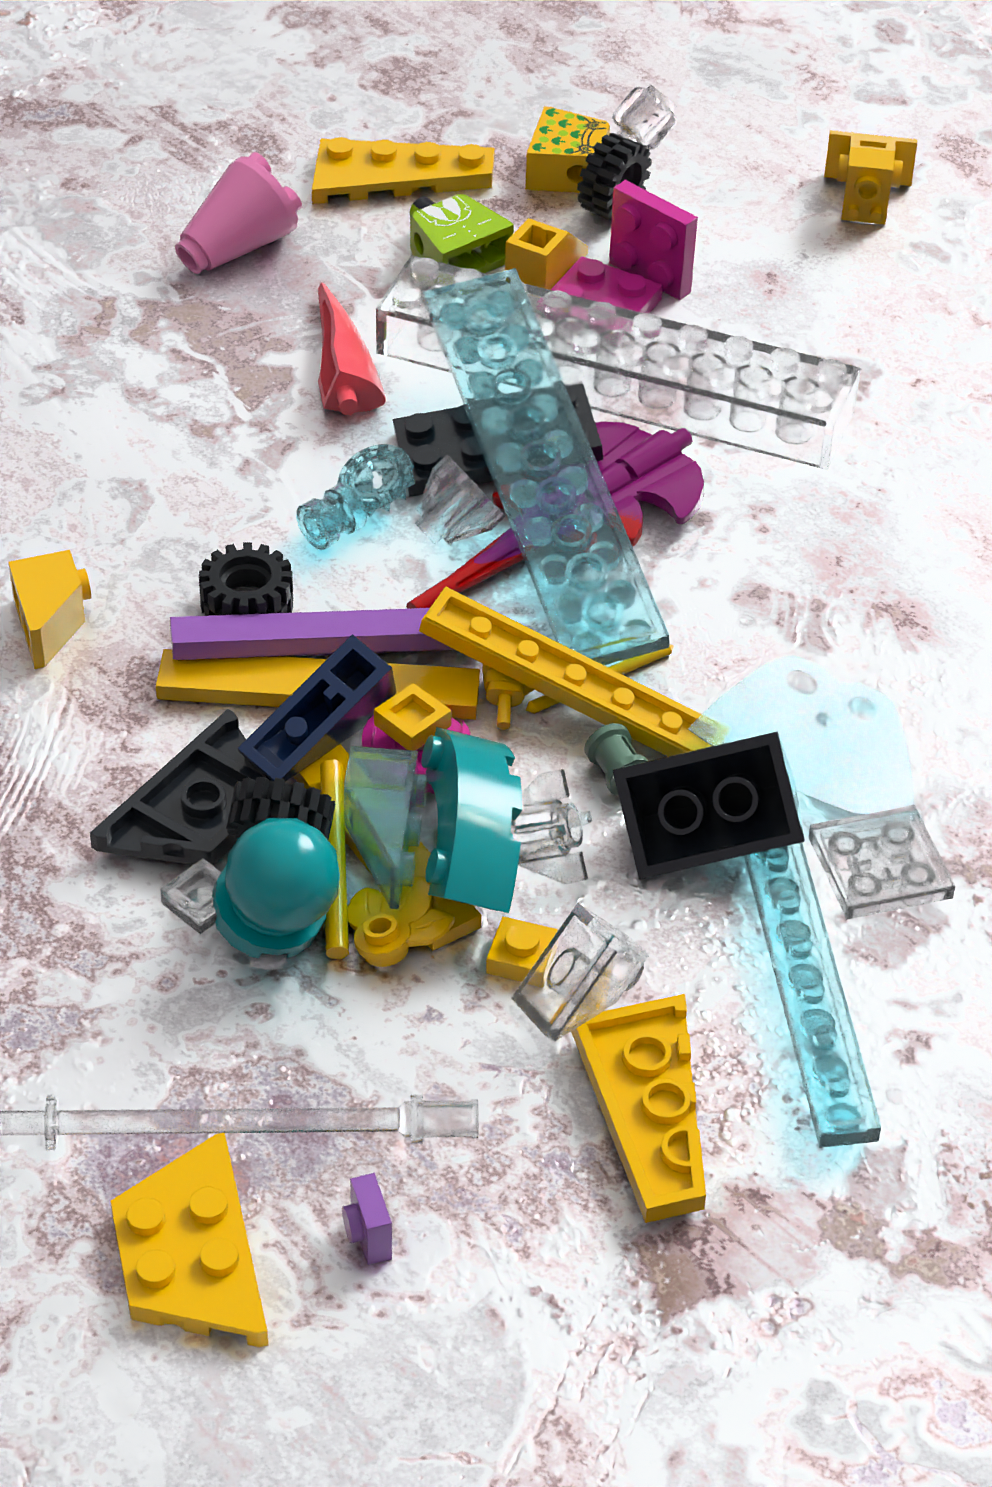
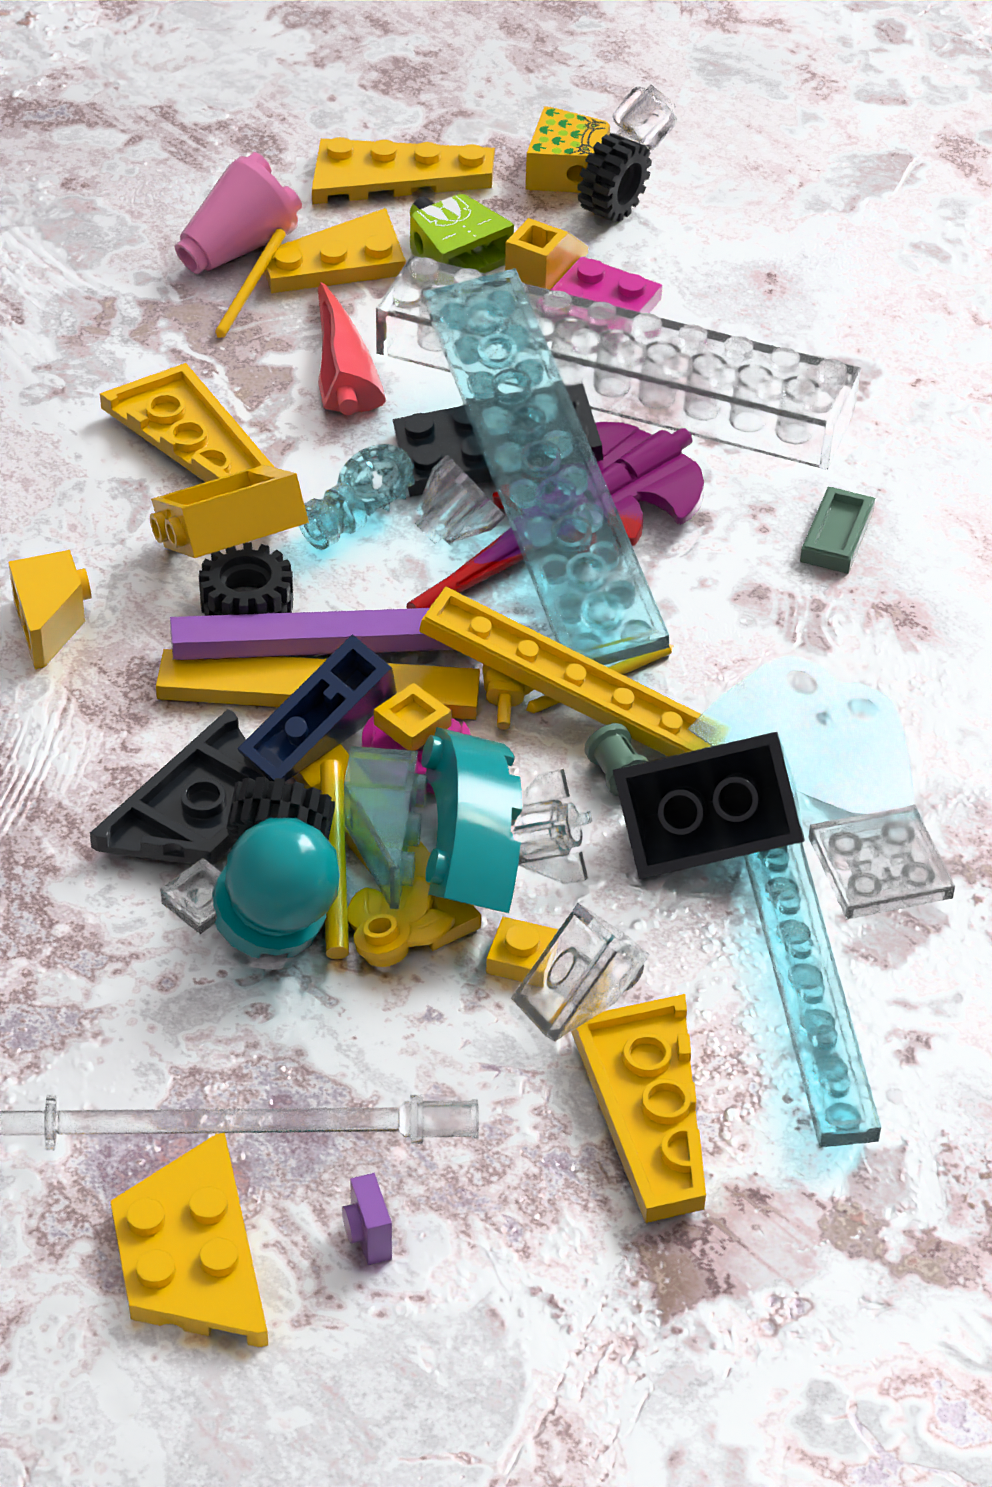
(184, 422): none -> yellow wing
(228, 511): none -> yellow window
(250, 283): none -> yellow axle
(338, 255): none -> yellow wing
(652, 239): dark pink plate -> none
(837, 529): none -> sand green tile
(870, 169): yellow tile -> none

